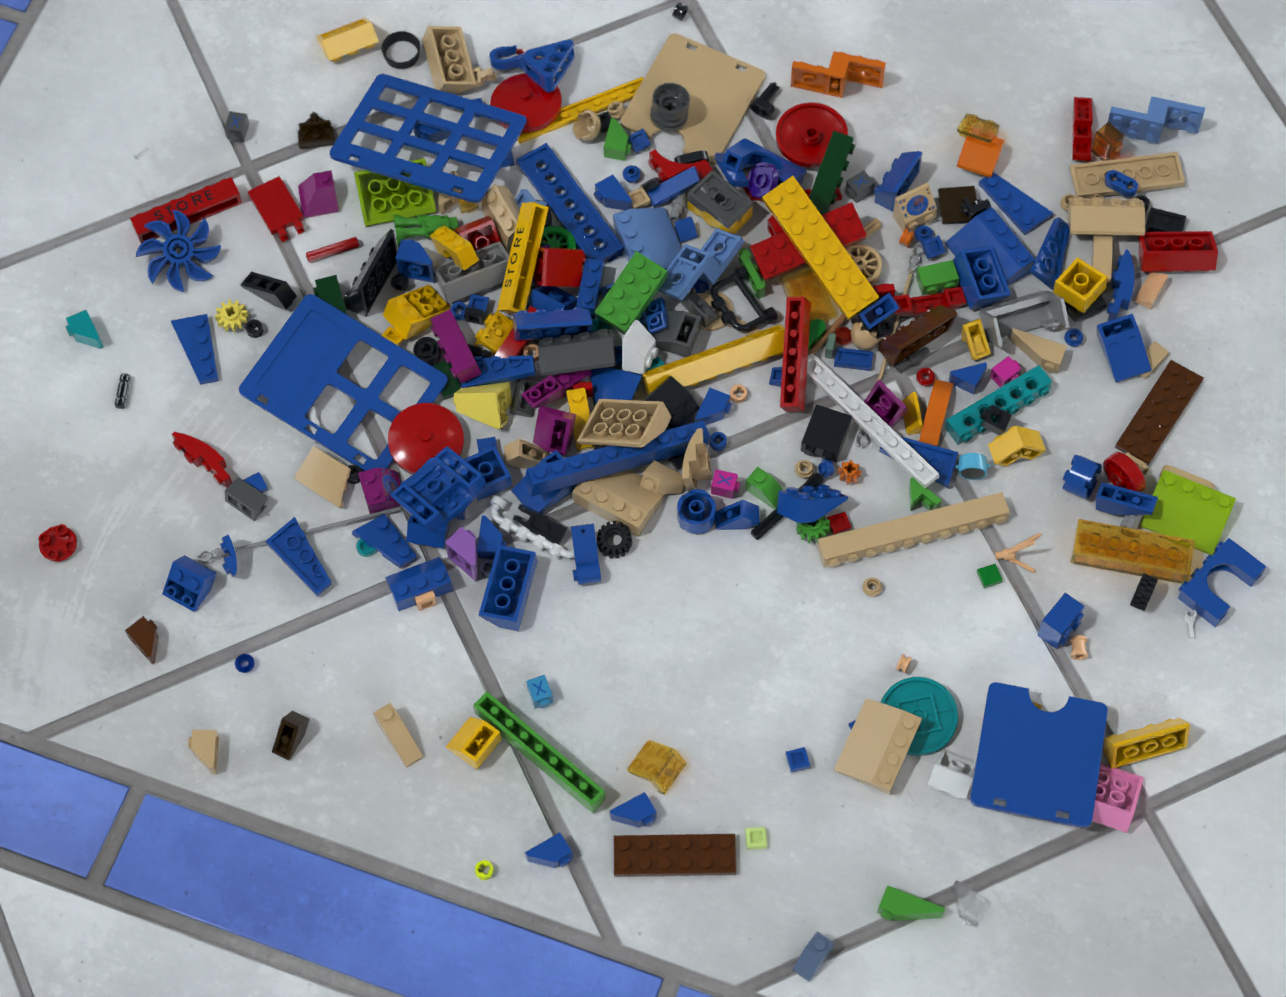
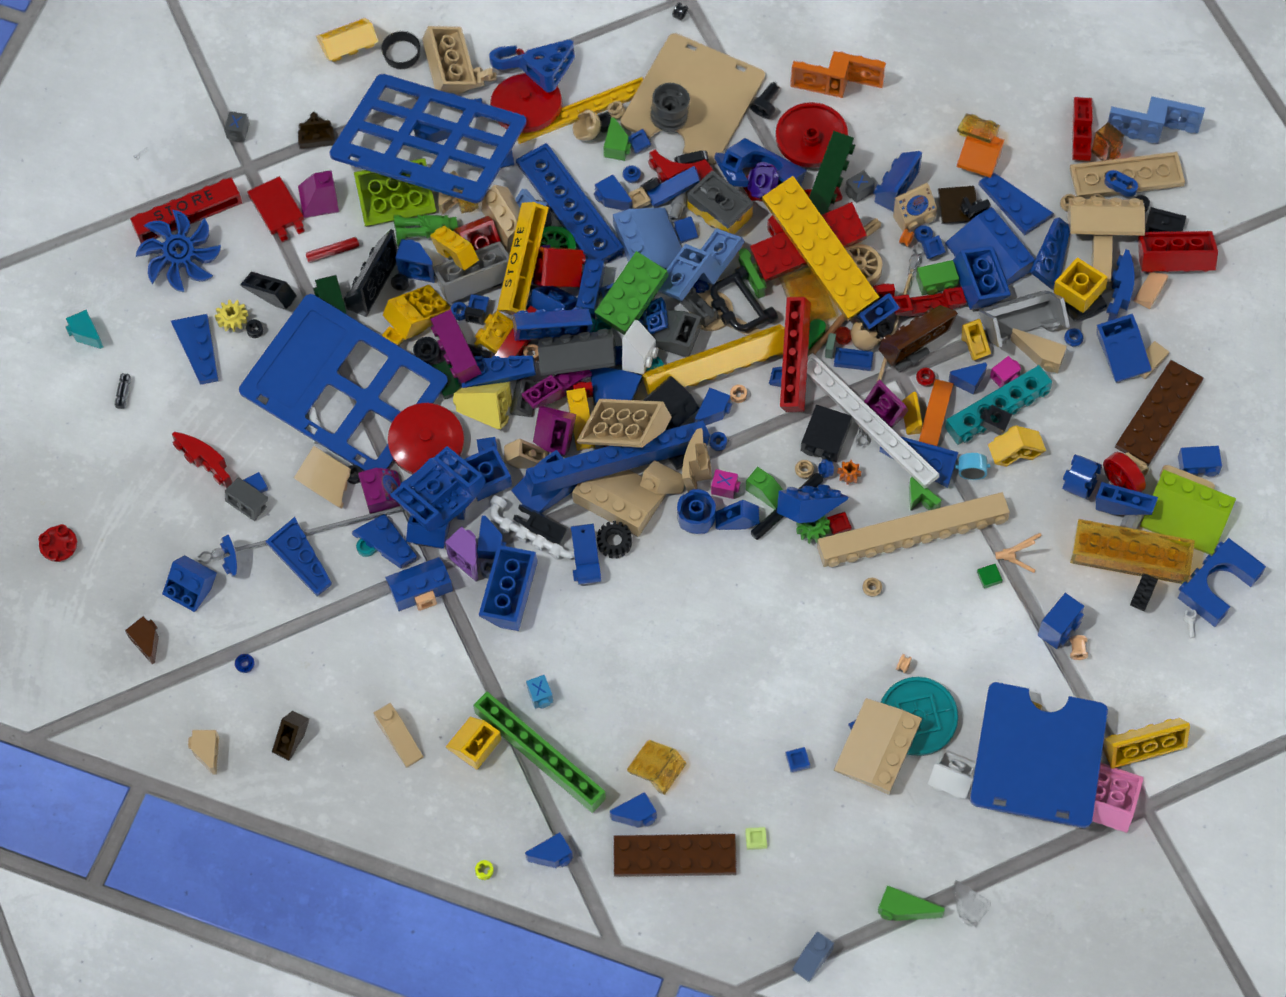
(1200, 460): none -> blue brick

